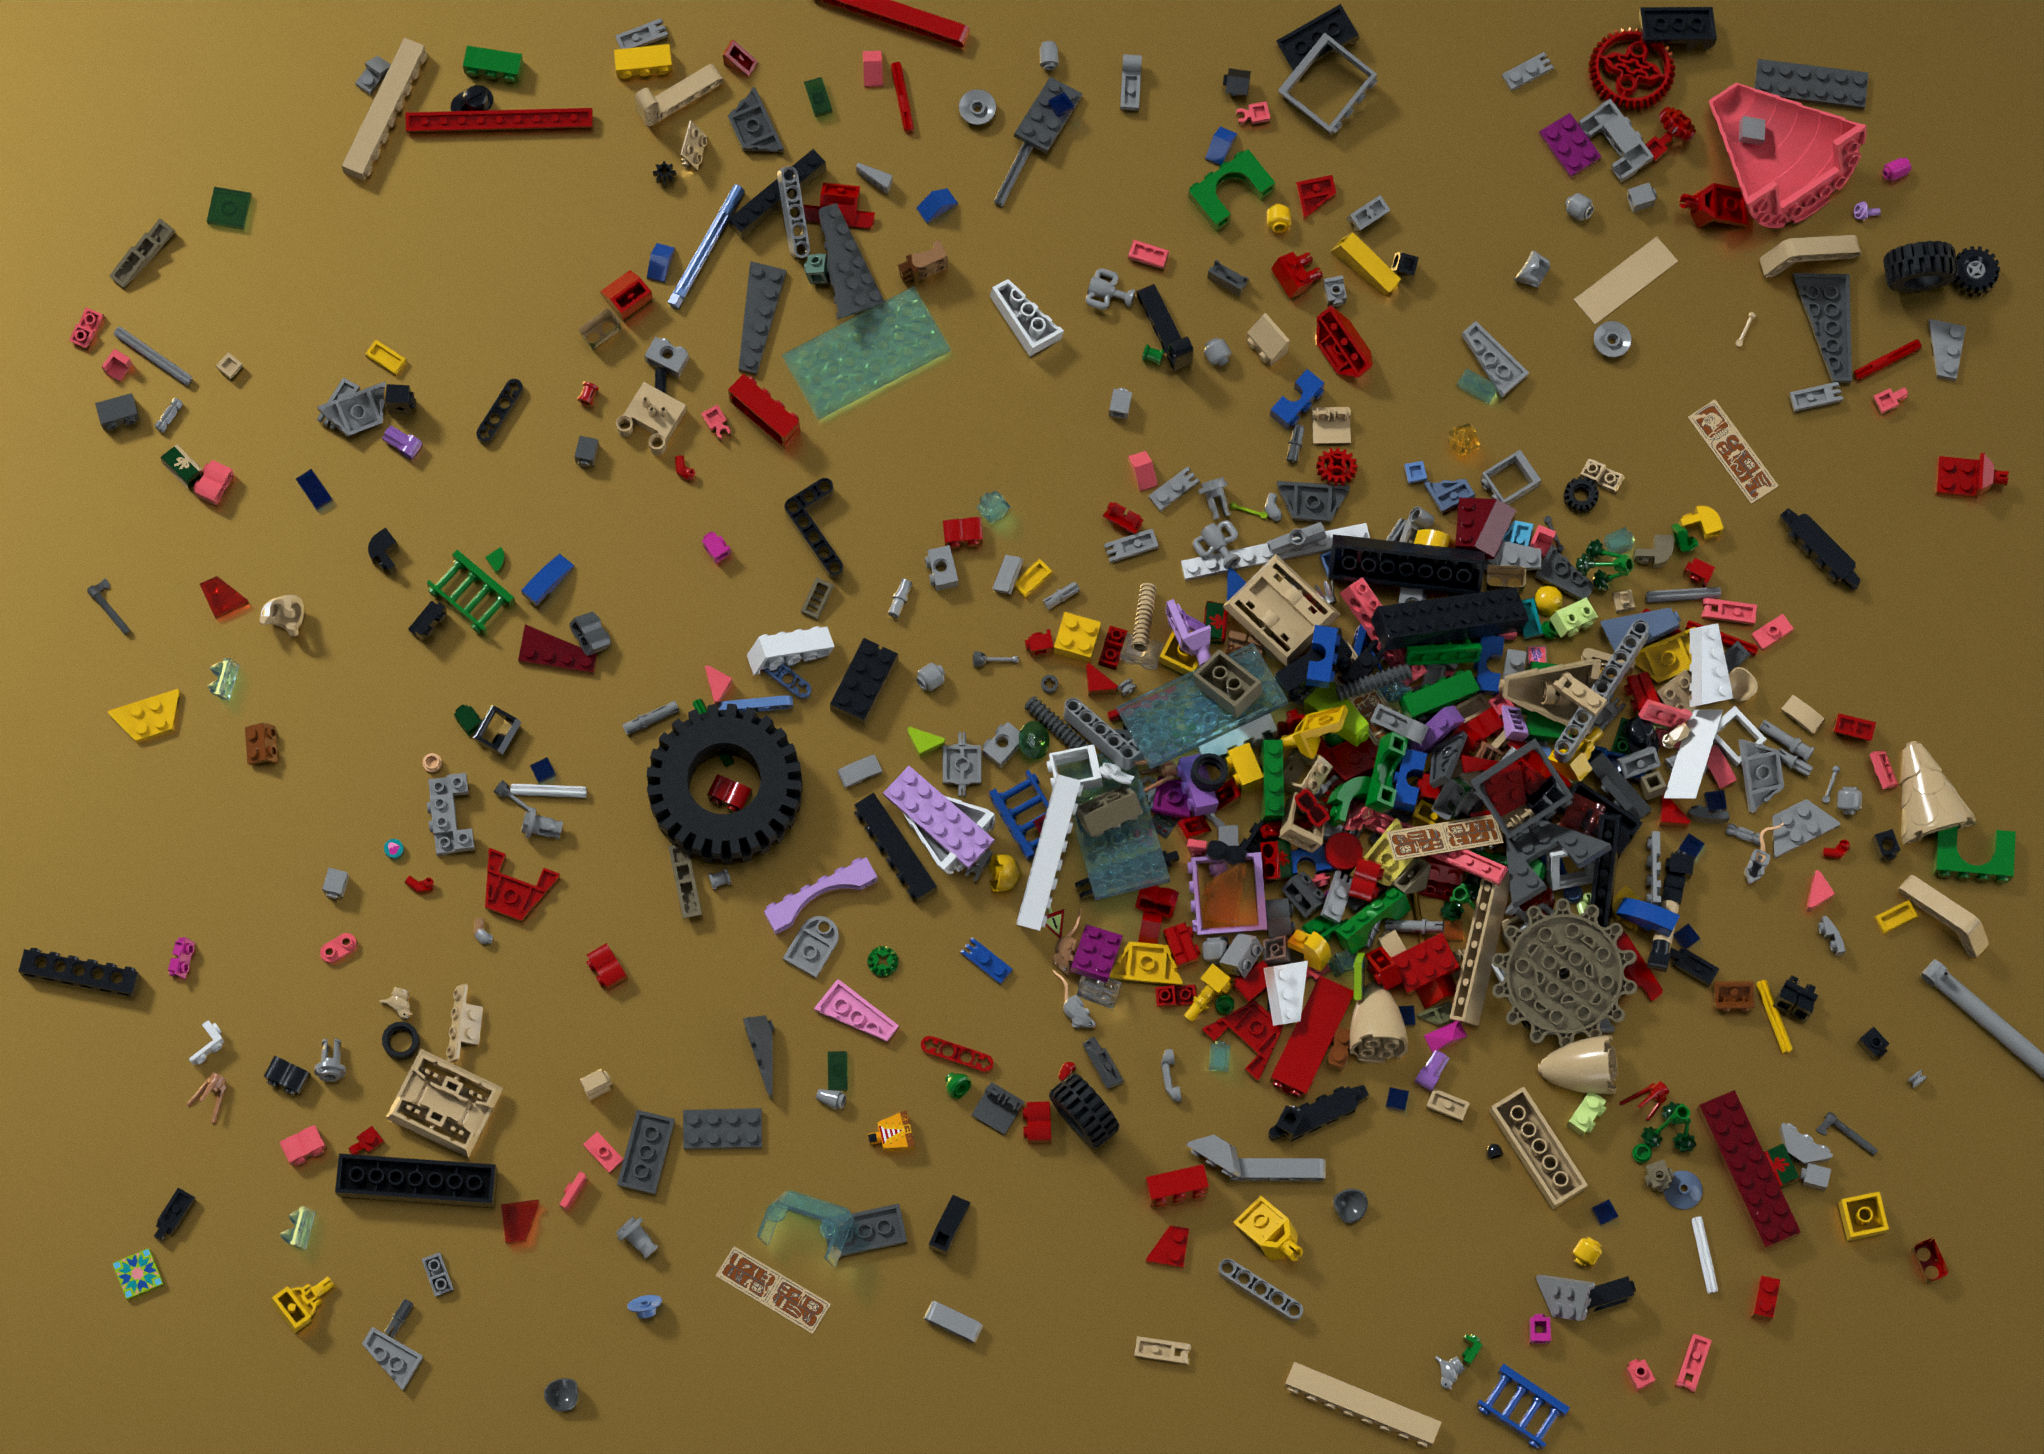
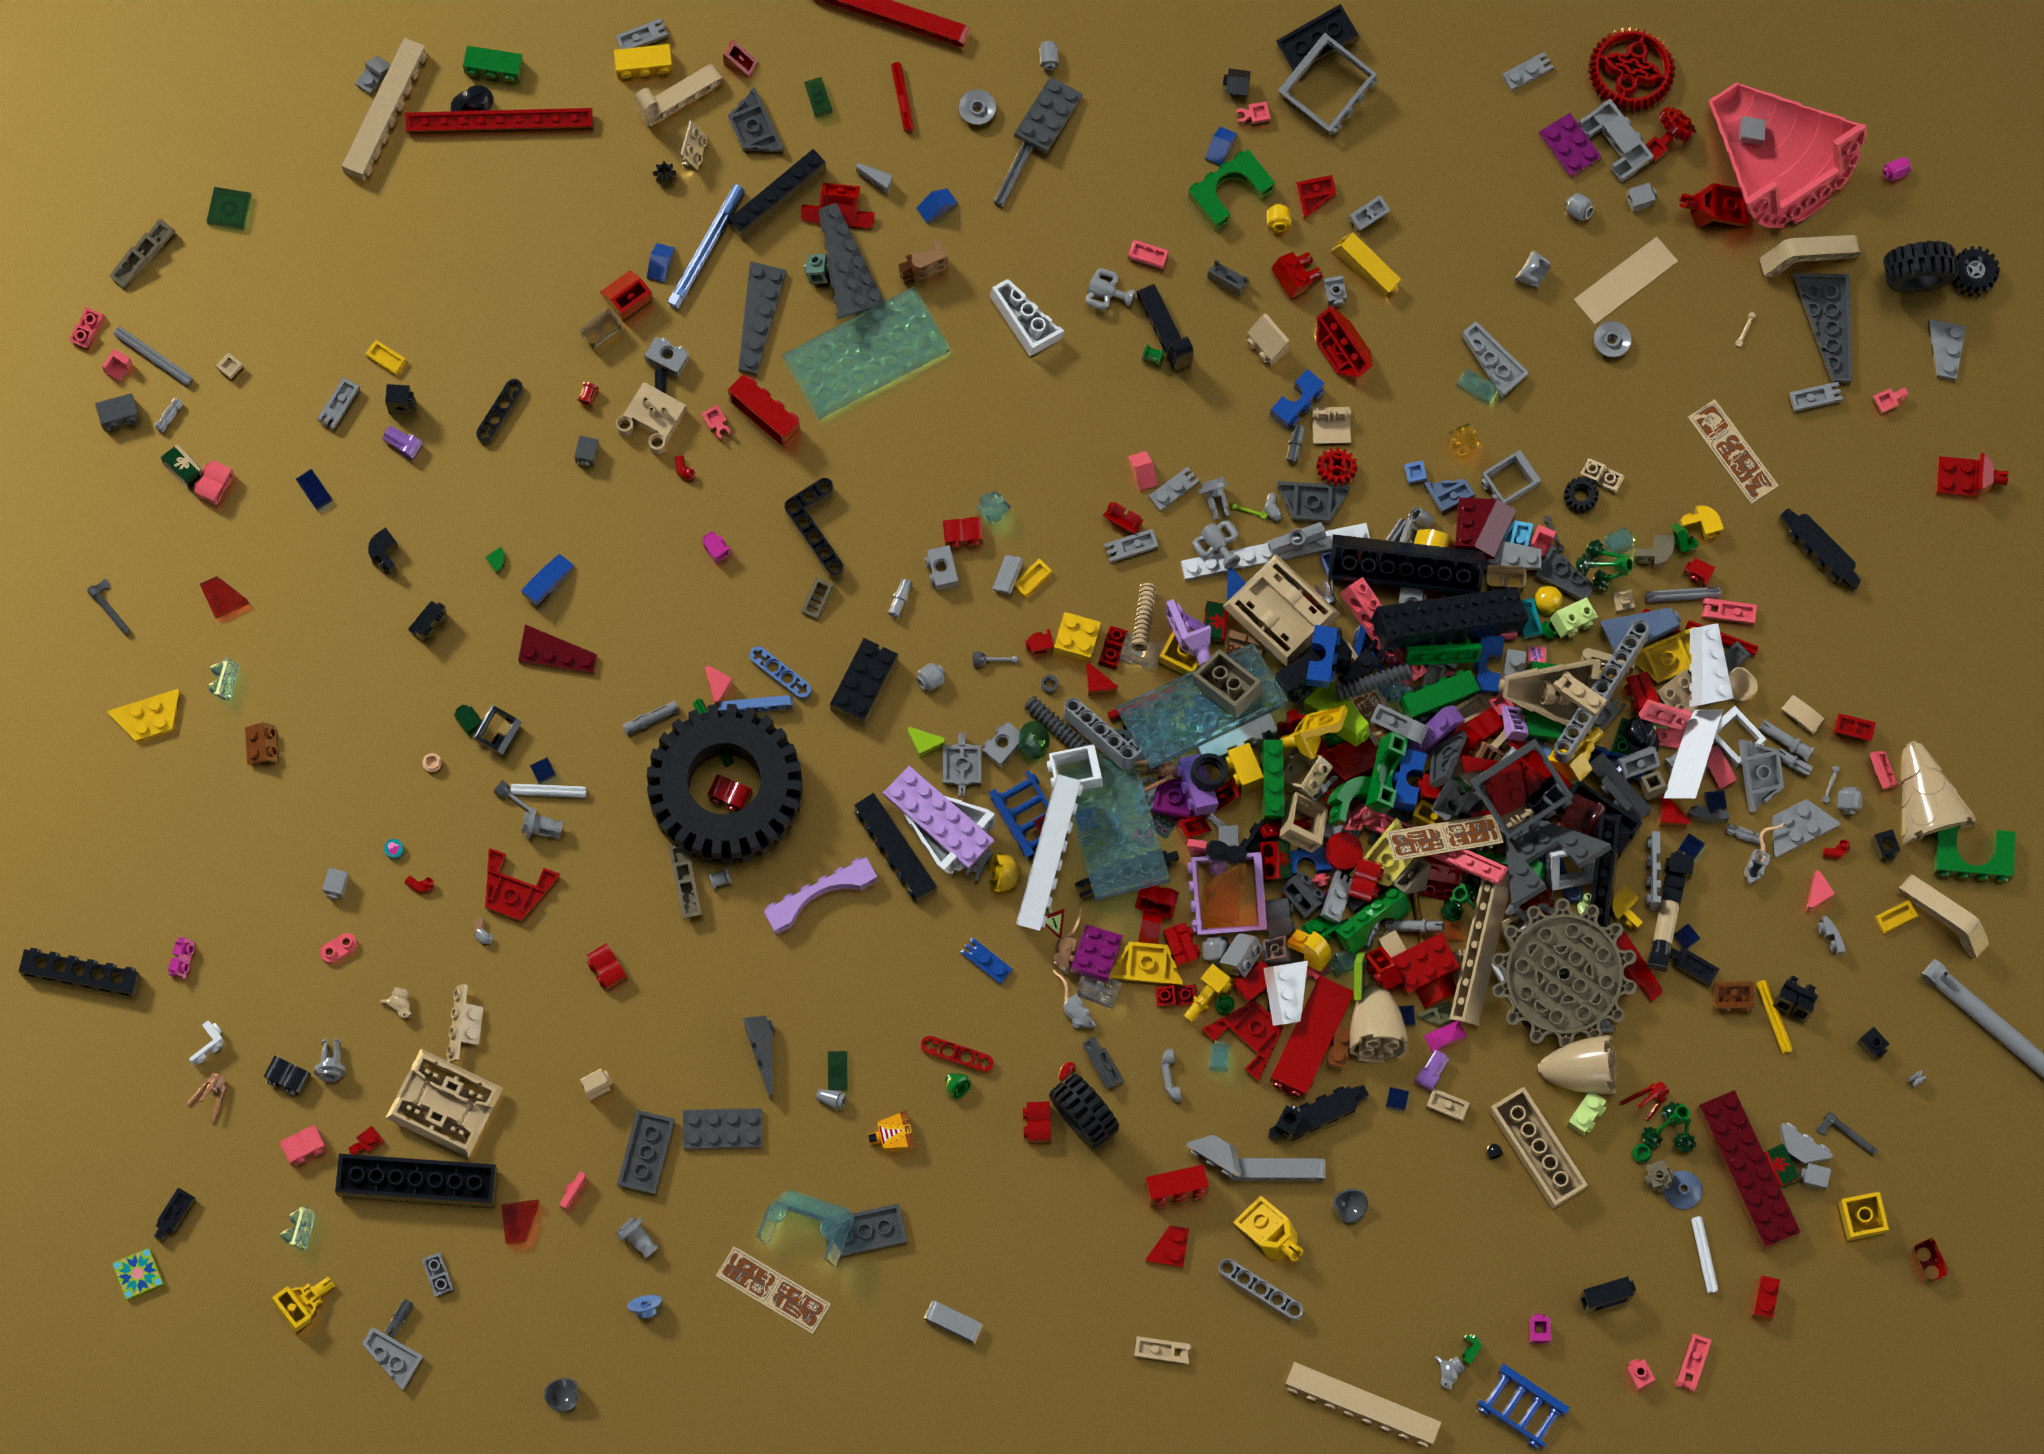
(284, 612): tan piece -> none
(356, 410): light grey wing -> none
(400, 1026): black tyre -> none
(444, 821): light grey bracket -> none
(474, 574): green fence -> none
(590, 633): dark grey brick -> none
(603, 1152): coral plate -> none
(789, 648): white wedge -> none
(799, 220): light grey beam -> none
(812, 947): light grey tile -> none
(853, 1010): bright pink wing -> none
(859, 770): light grey slope -> none
(872, 69): coral slope -> none
(882, 970): green gear -> none
(949, 1225): black slope -> none
(997, 1108): dark grey hinge -> none
(1061, 104): clear blue tile -> none
(1061, 595): light grey axle -> none
(1108, 810): dark tan slope -> none
(1114, 771): white plate -> none
(1120, 403): light grey brick -> none
(1127, 687): light grey bush -> none
(1131, 82): light grey plate -> none
(1217, 352): light grey head -> none
(1307, 802): red brick -> none
(1404, 264): black brick -> none
(1566, 1296): light grey wing -> none
(1587, 1251): yellow head -> none
(1604, 1212): clear blue tile -> none
(1648, 915): blue slope -> none
(1677, 734): tan arm -> none
(1678, 25): black hinge -> none
(1772, 632): coral plate -> none
(1812, 83): dark grey plate -> none
(1862, 212): lavender plate -> none
(1887, 359): red axle -> none

